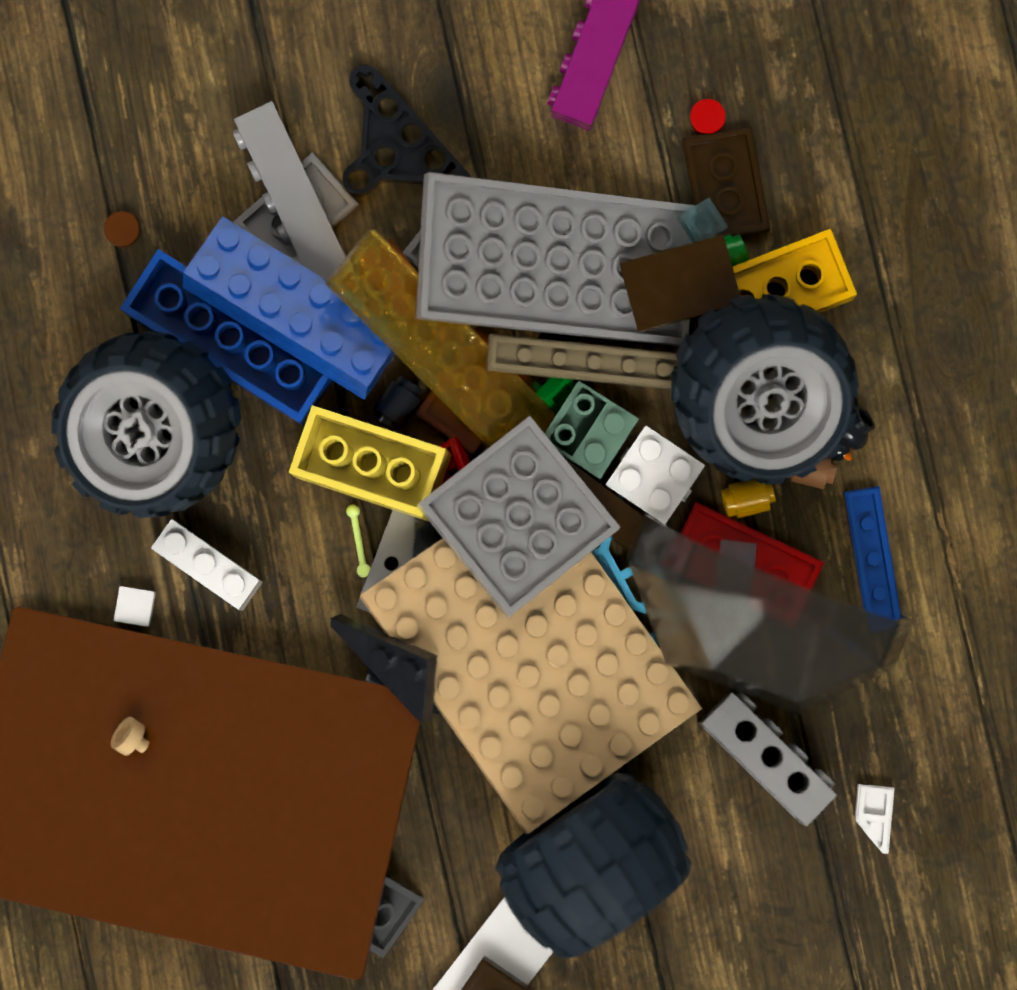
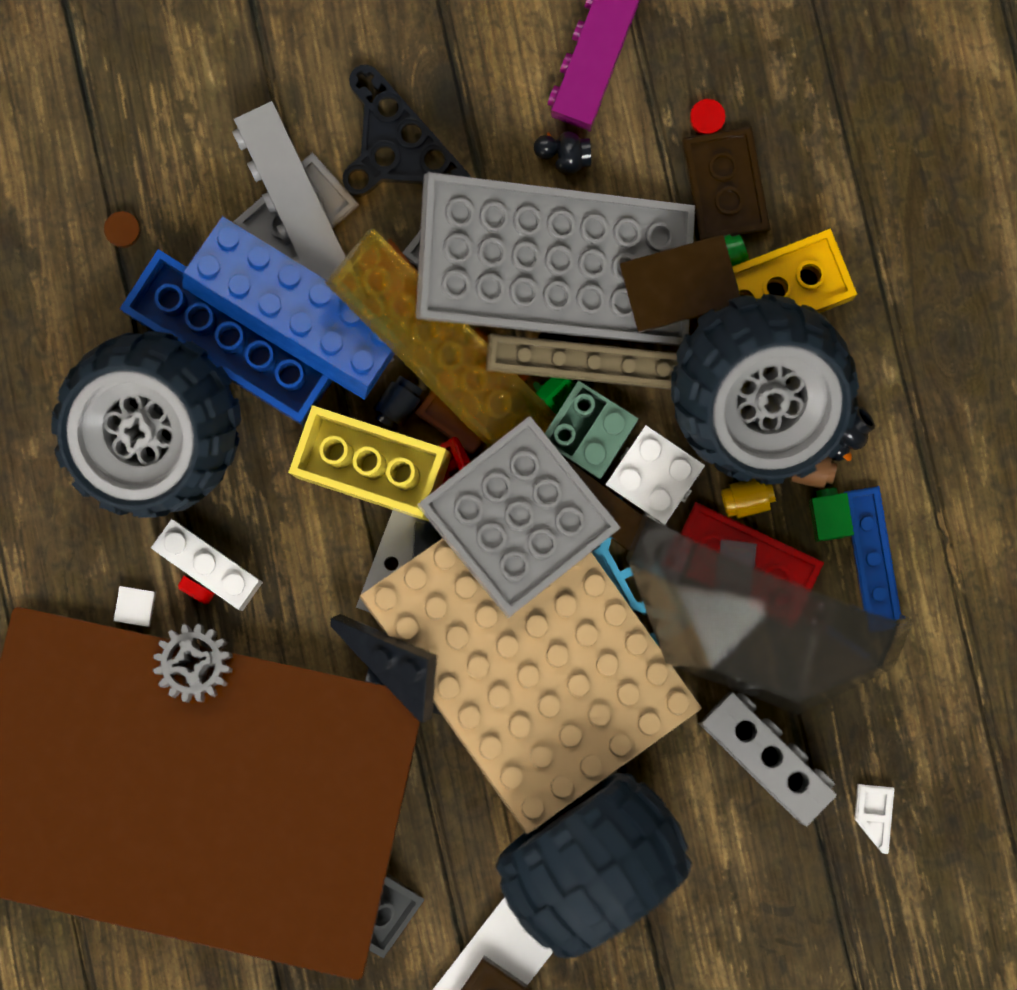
(129, 737): tan tile -> none
(195, 590): none -> red tile
(197, 677): none -> light grey gear
(353, 512): yellowish green hinge -> none
(571, 151): none -> black animal
(702, 221): clear light blue plate -> none
(830, 515): none -> green brick

